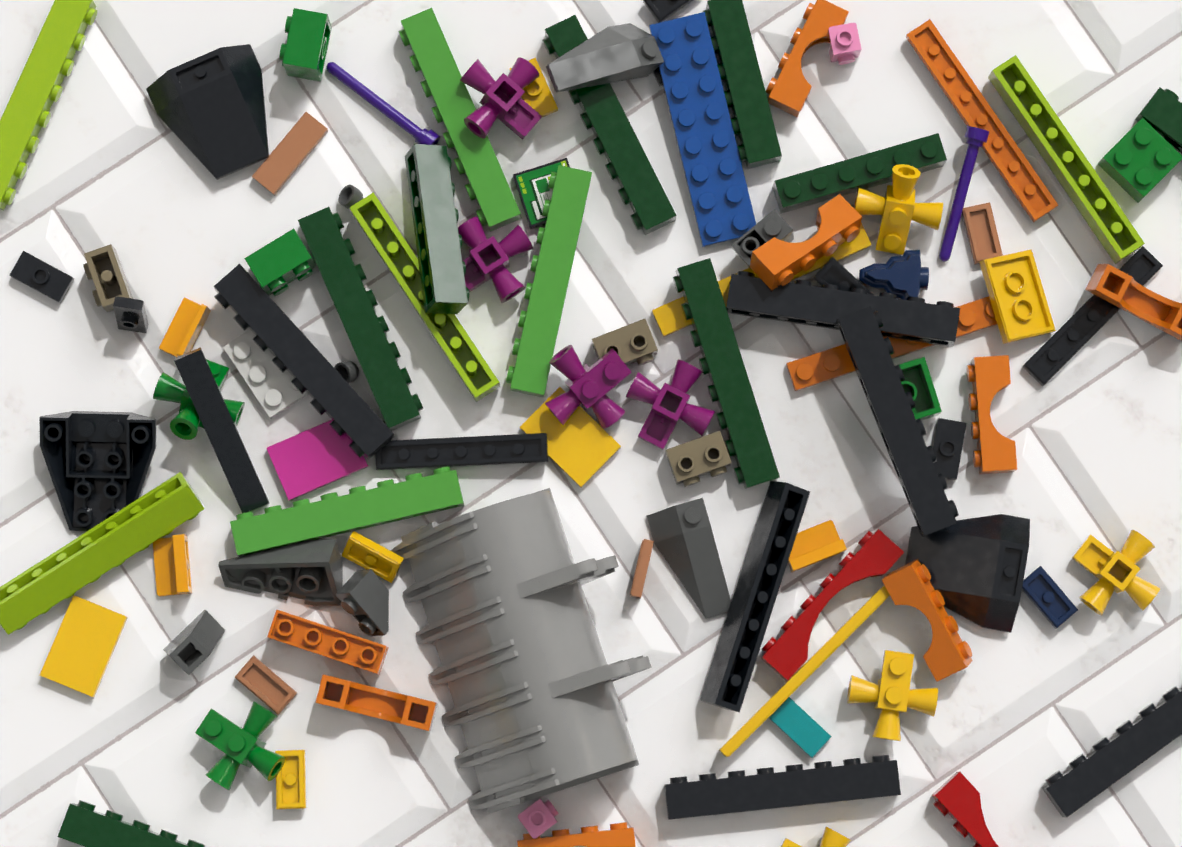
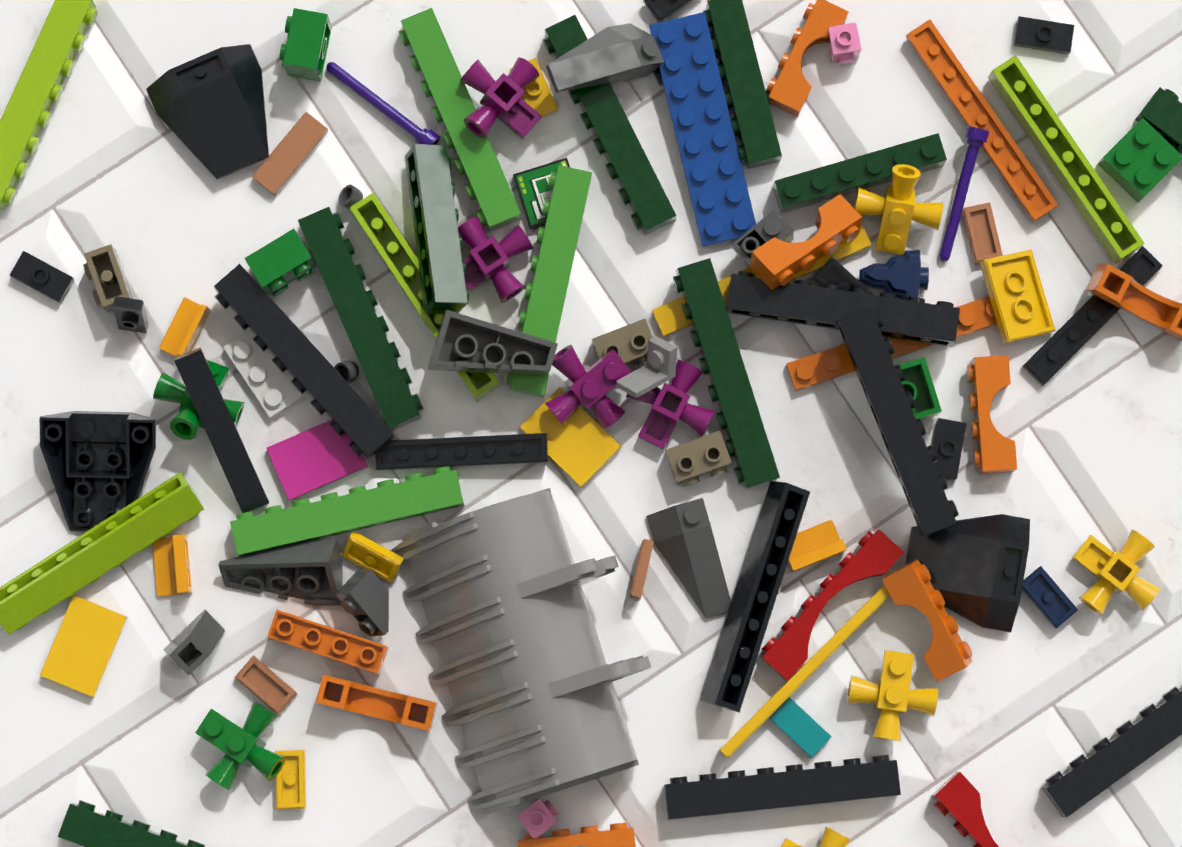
(485, 347): none -> dark grey wedge
(658, 370): none -> light grey bracket
(1044, 35): none -> black plate

